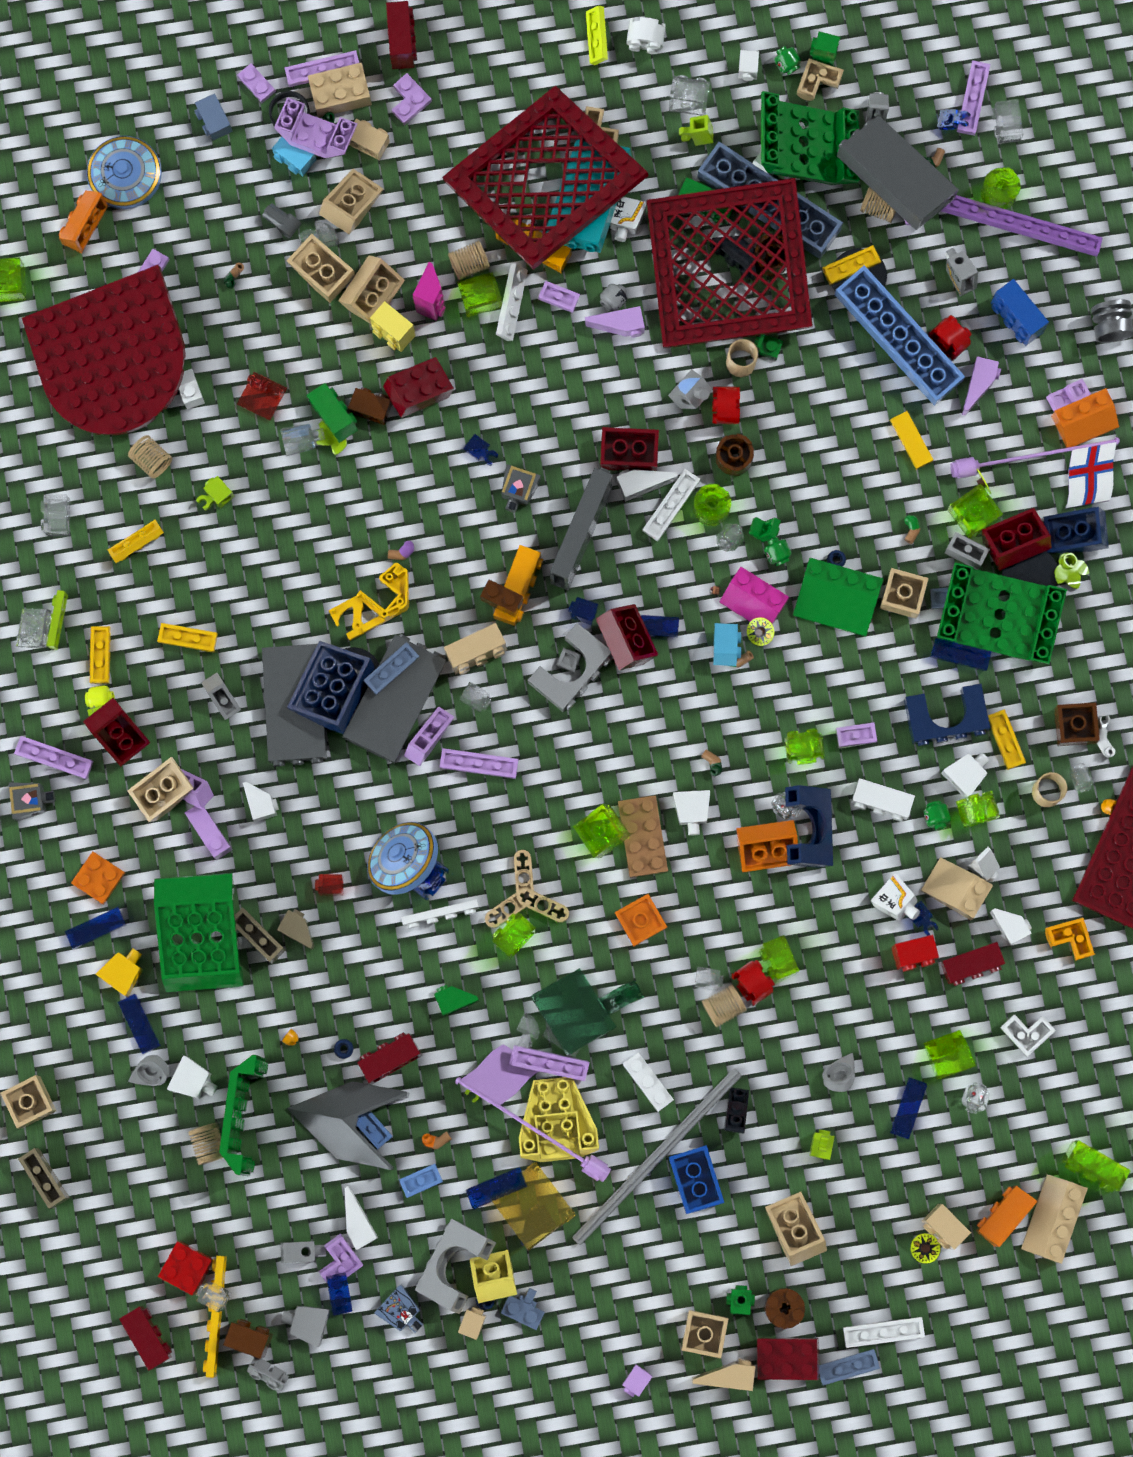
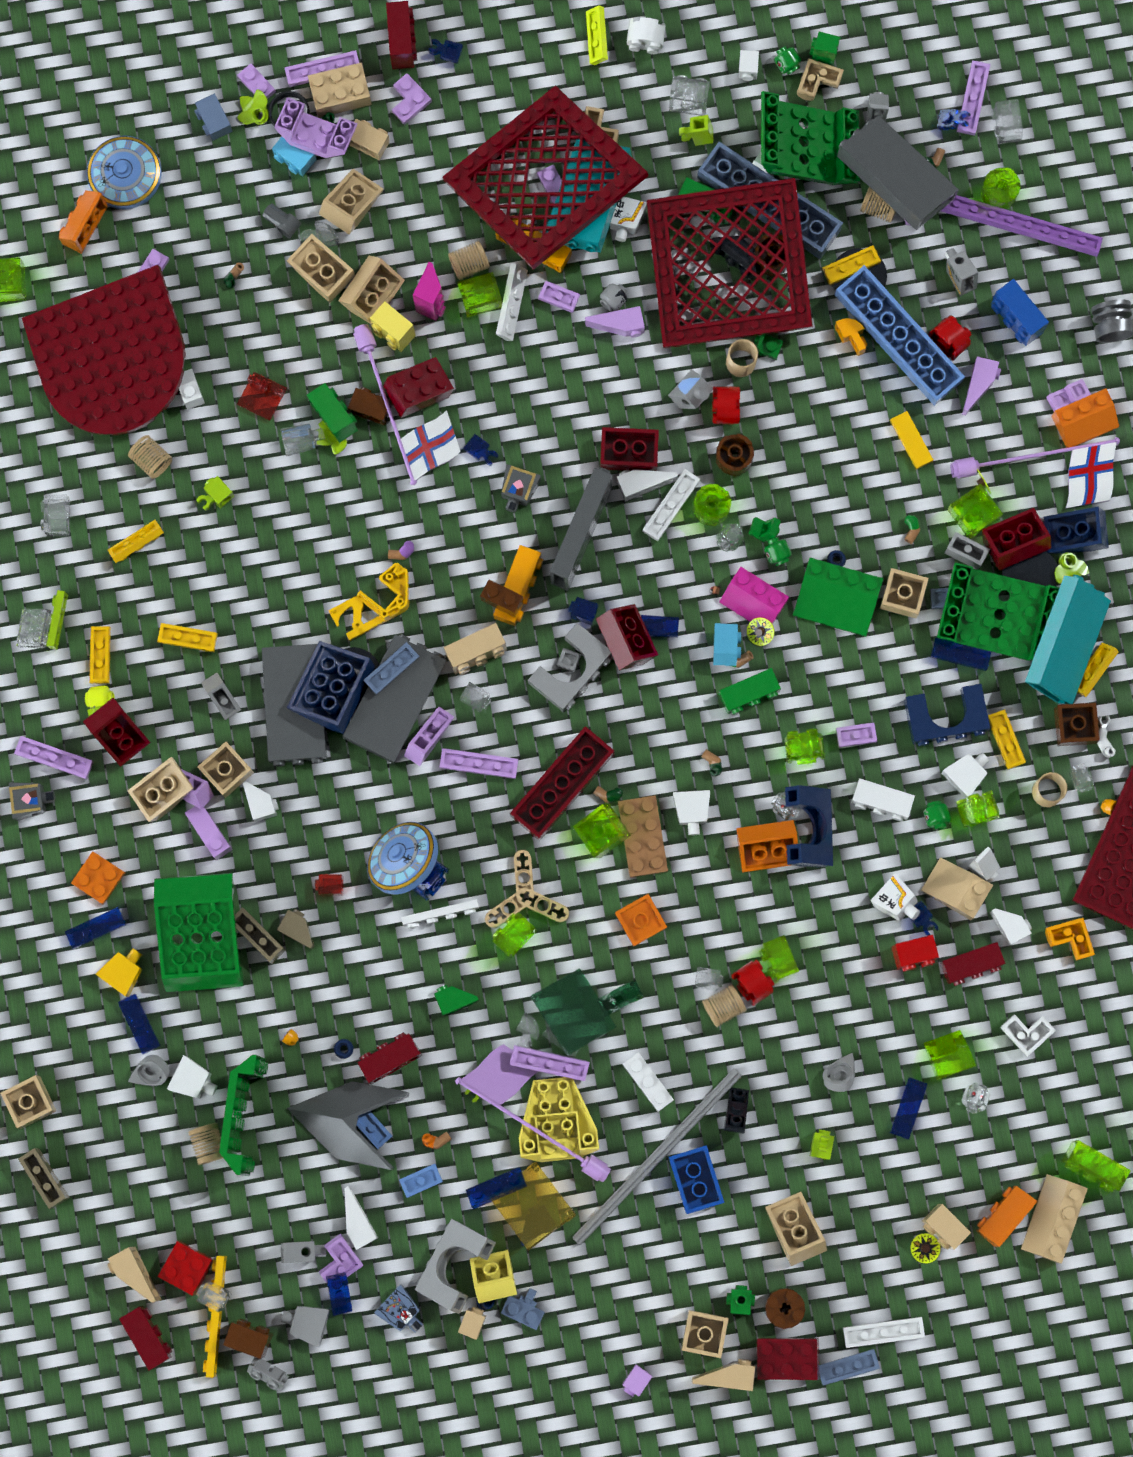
(131, 1270): none -> tan slope
(225, 769): none -> tan brick
(252, 107): none -> lime plate
(425, 445): none -> flag
(449, 51): none -> clear blue plate
(550, 180): none -> lavender plate
(562, 783): none -> dark red brick
(609, 796): none -> arm
(750, 691): none -> green brick
(851, 330): none -> light orange brick
(1068, 640): none -> teal brick
(1096, 667): none -> yellow plate

